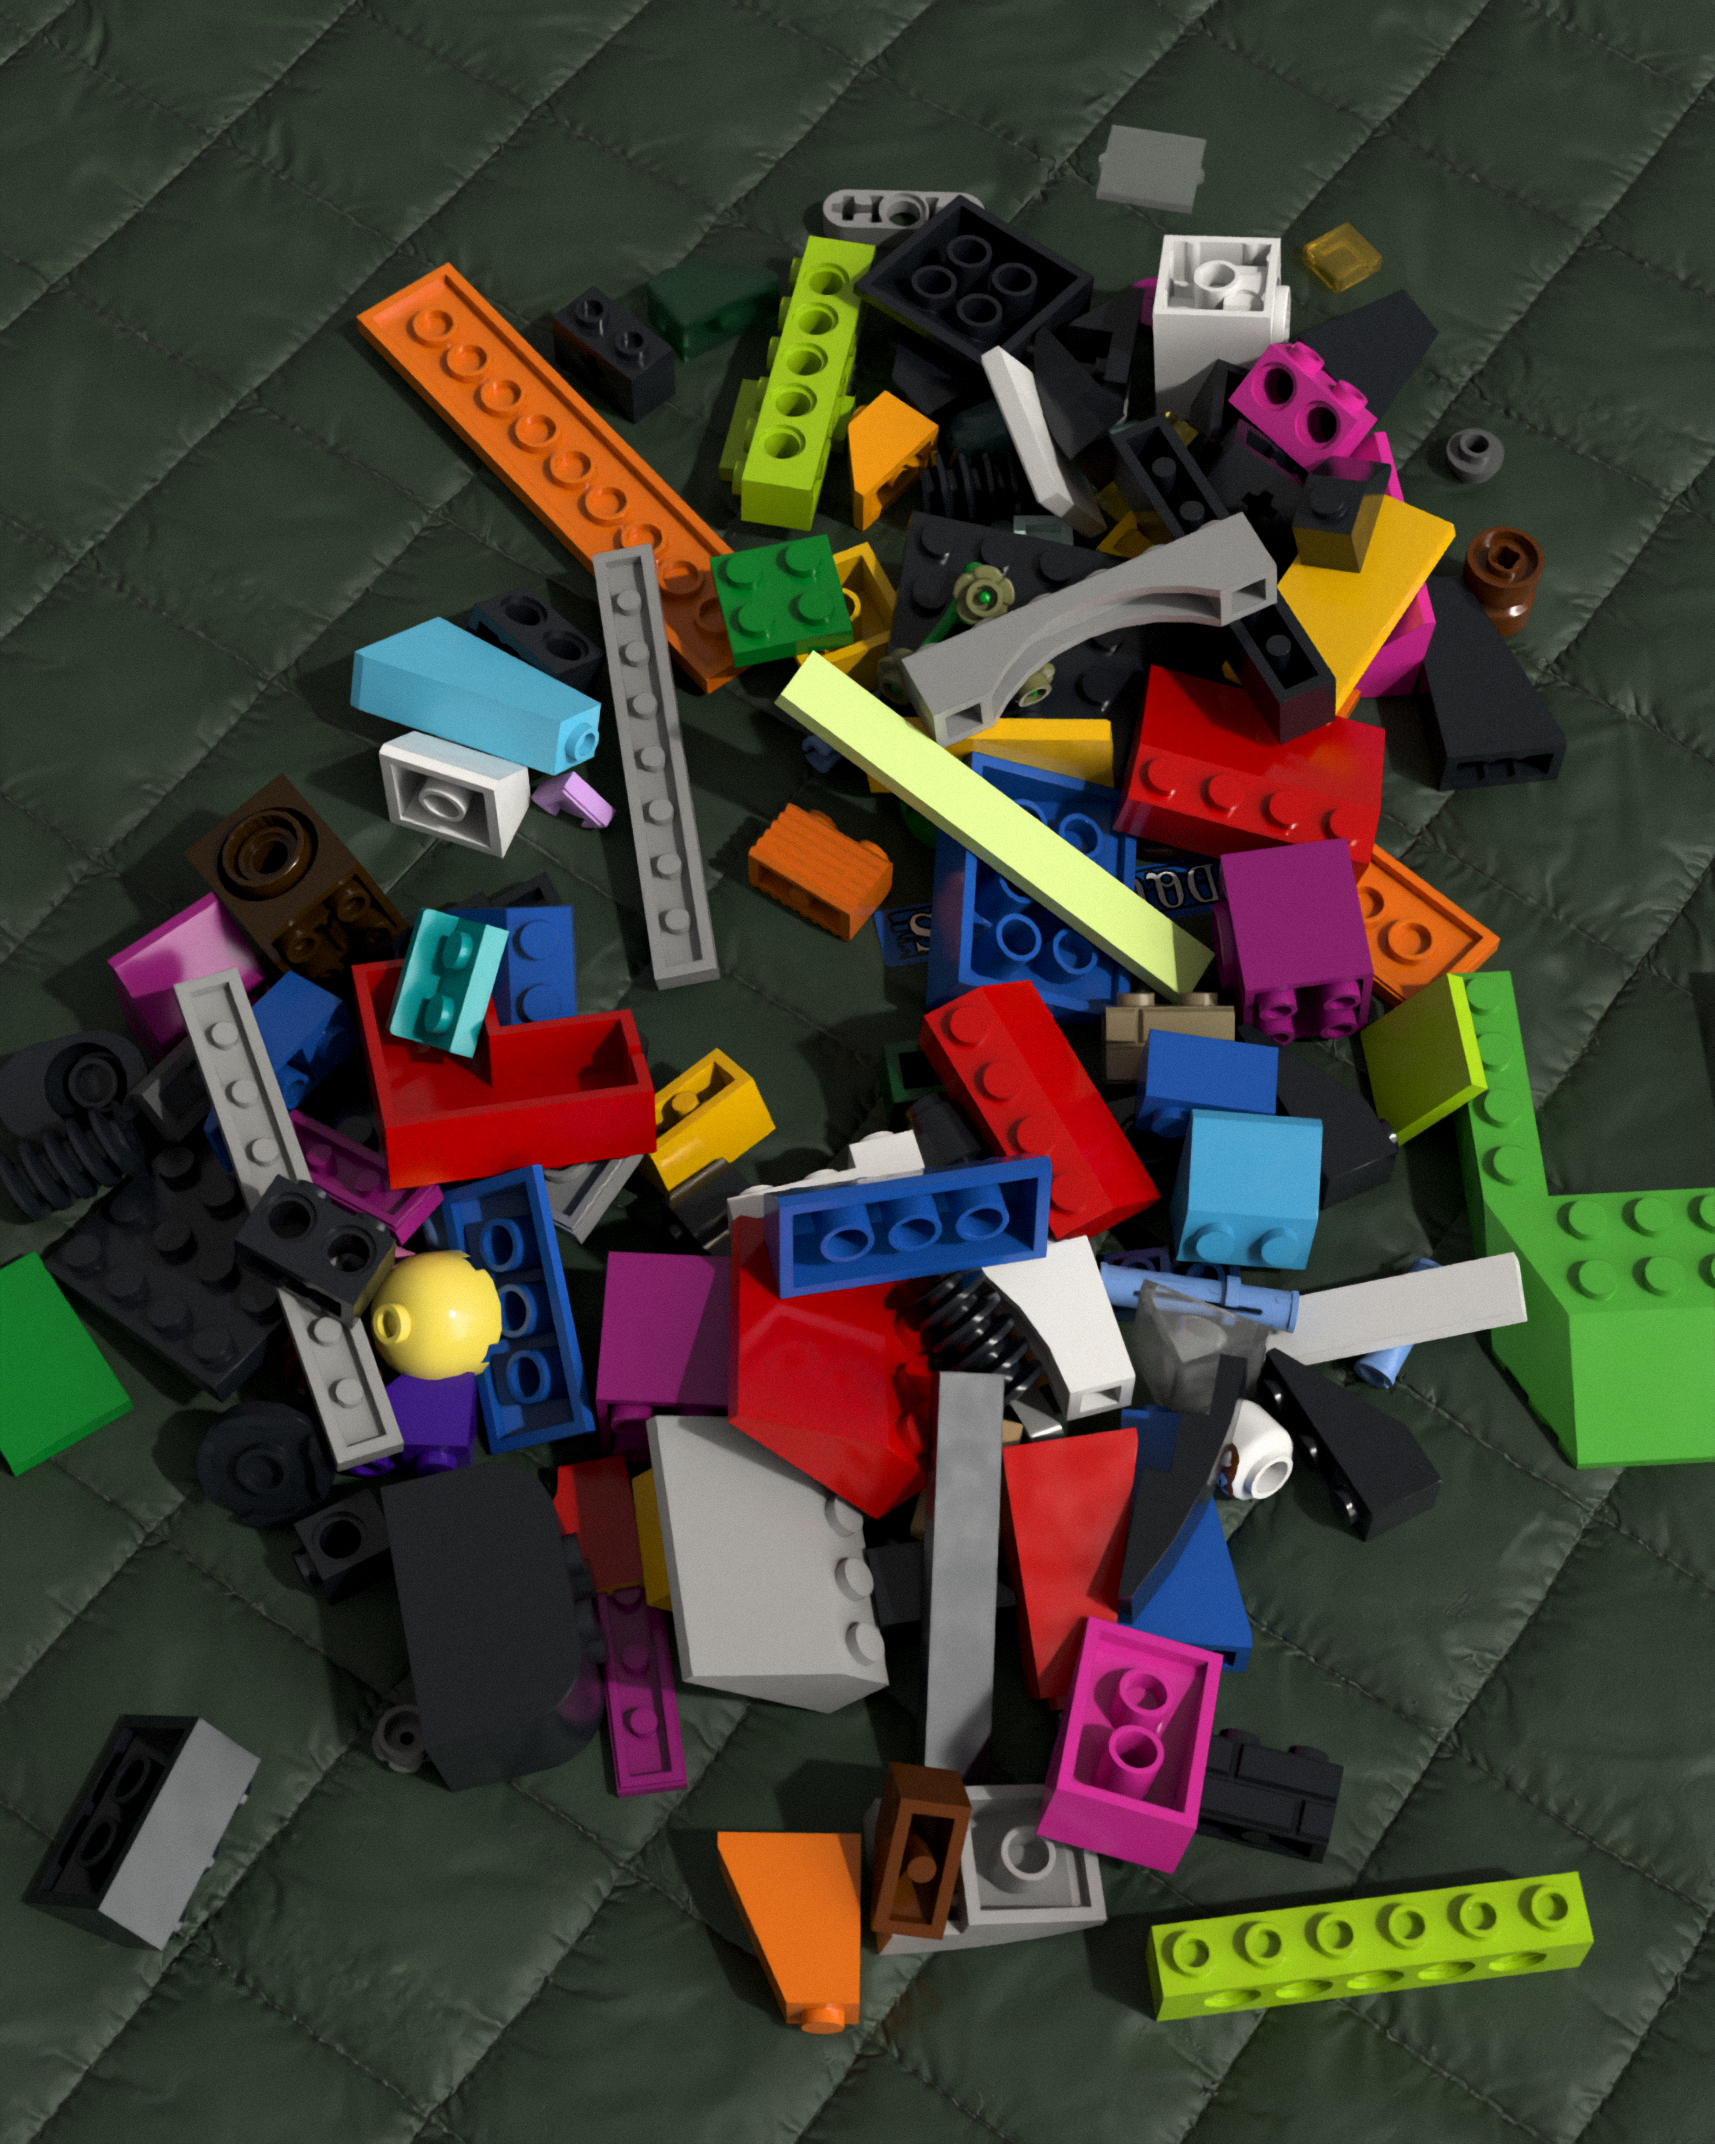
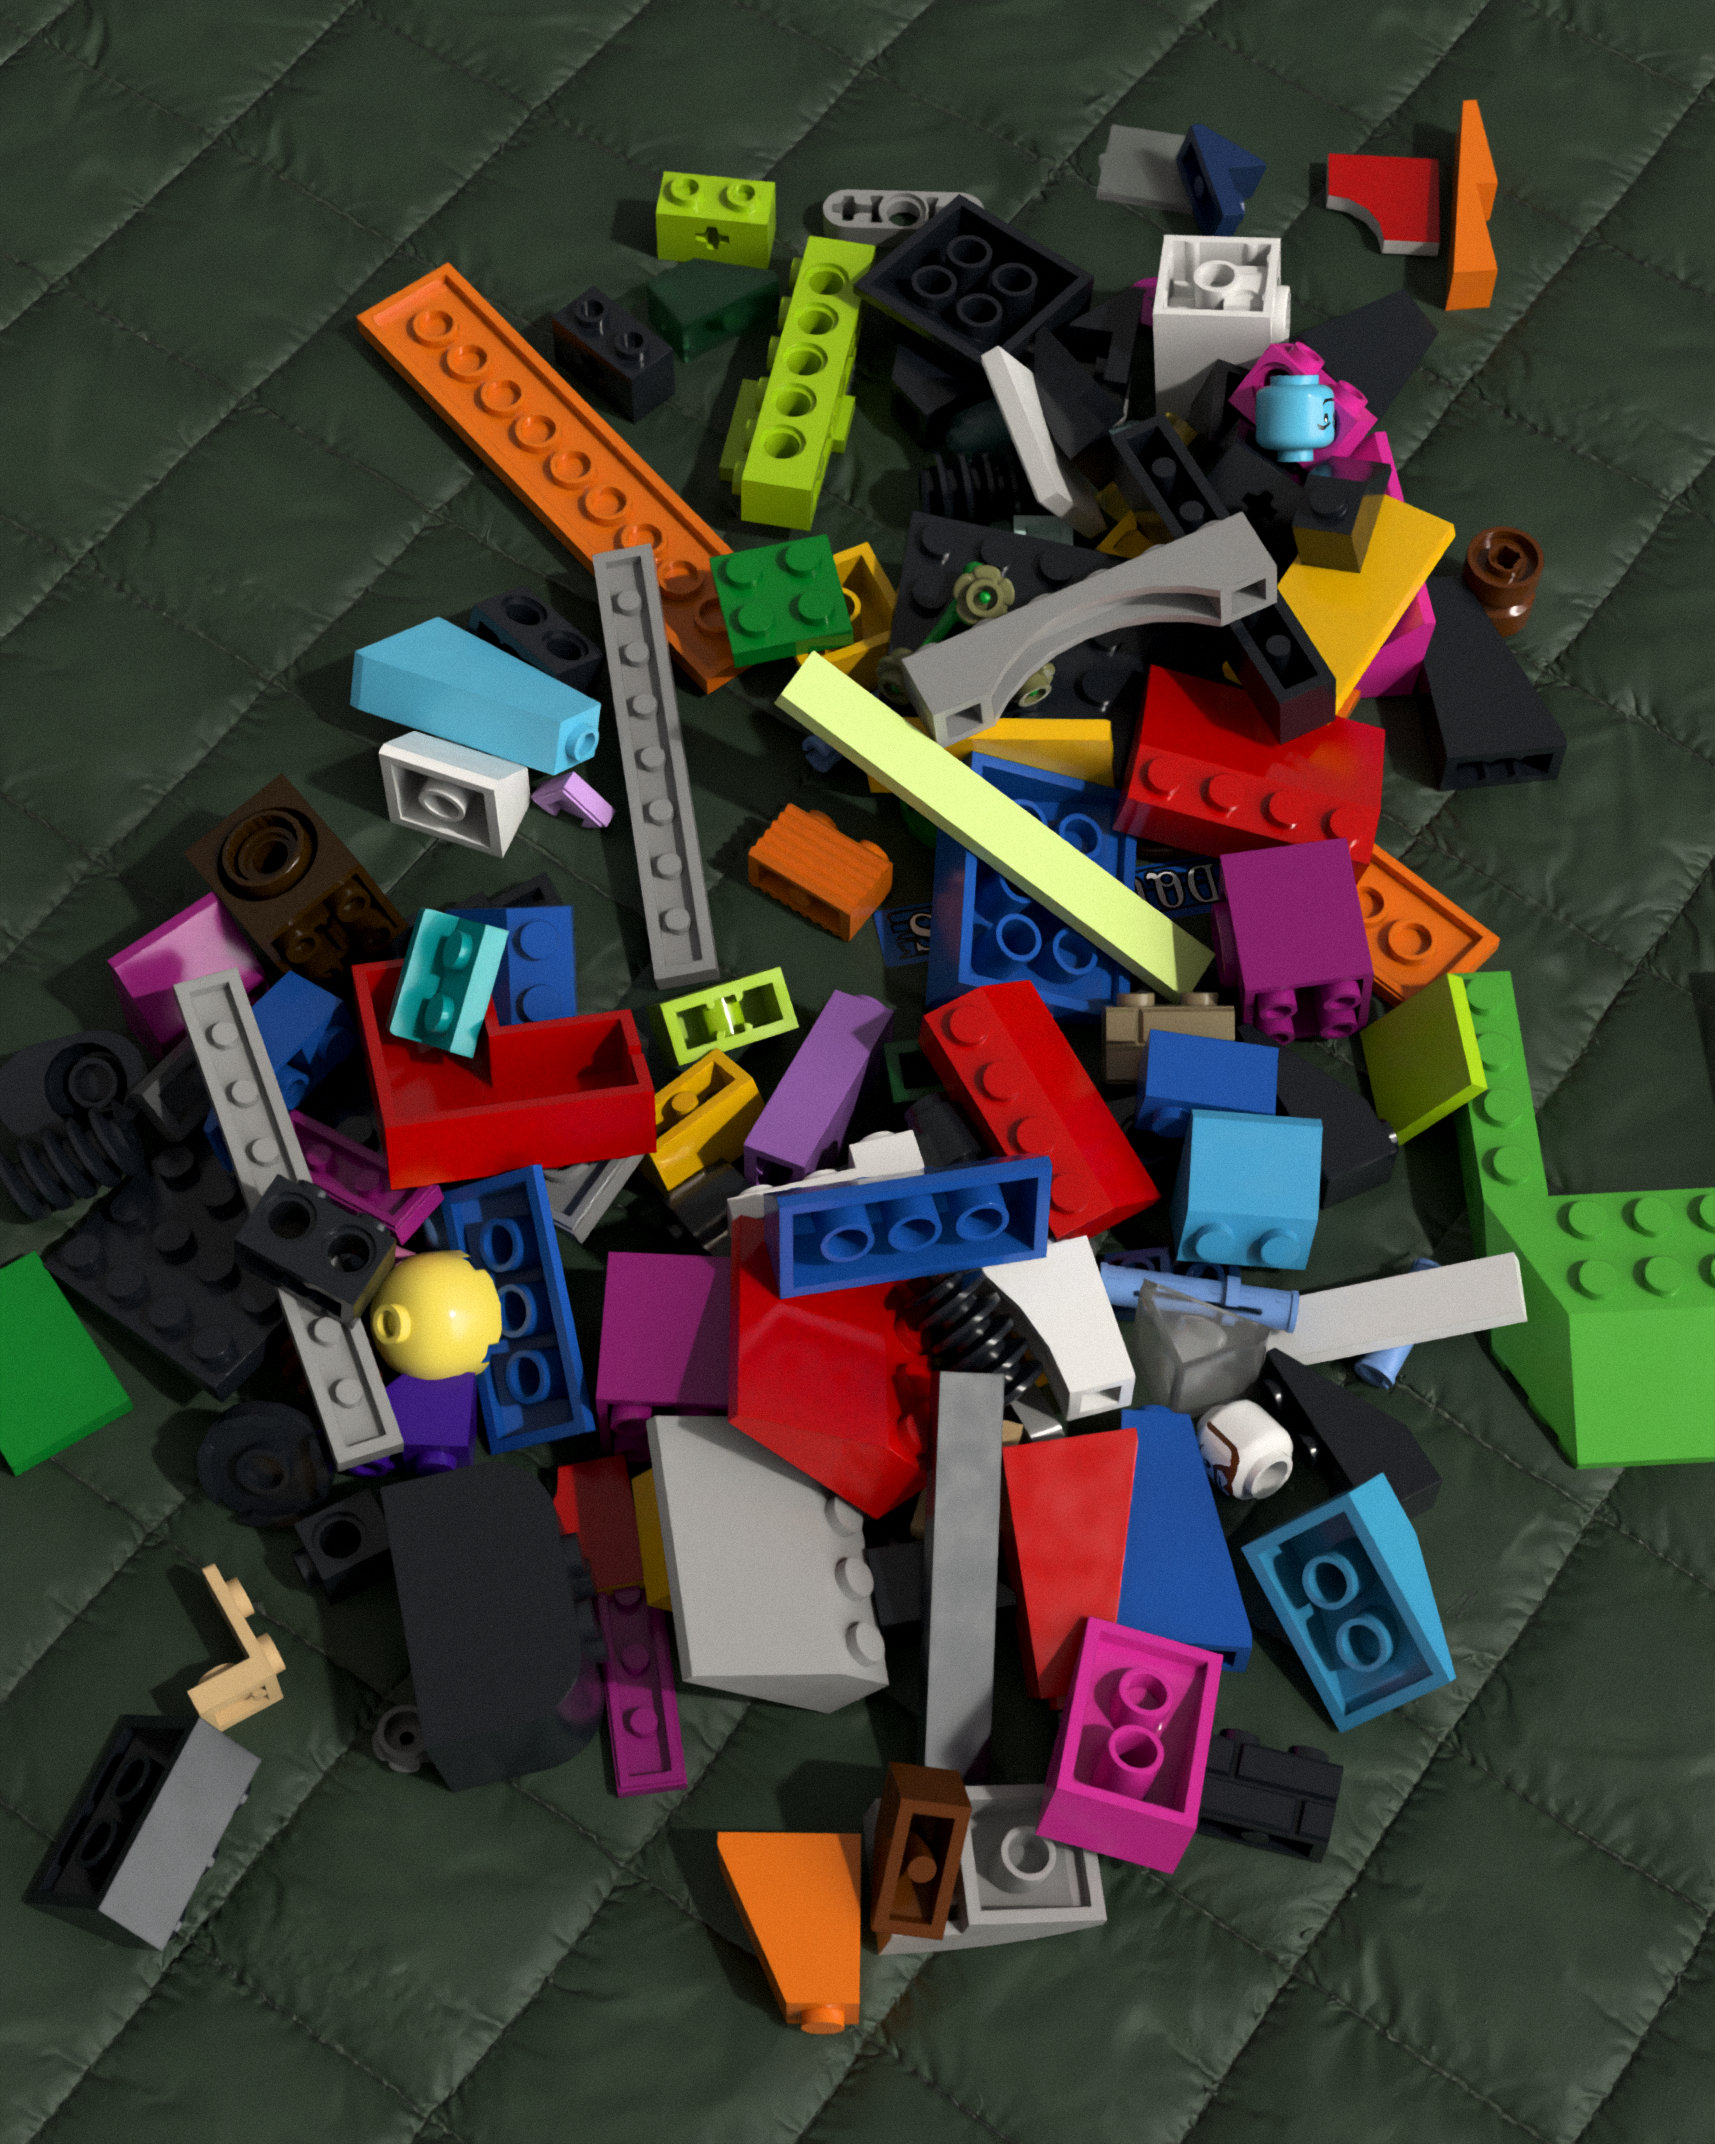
(240, 1690): none -> tan bracket
(715, 219): none -> lime brick
(722, 1017): none -> lime brick
(819, 1093): none -> medium lavender slope
(885, 454): light orange slope -> none
(1175, 1501): black slope -> none
(1217, 179): none -> dark blue slope
(1294, 417): none -> medium azure head
(1342, 257): clear yellow tile -> none
(1355, 1602): none -> dark azure slope
(1367, 1946): lime brick -> none
(1391, 196): none -> red tile
(1474, 186): none -> orange slope
(1474, 455): dark grey plate -> none

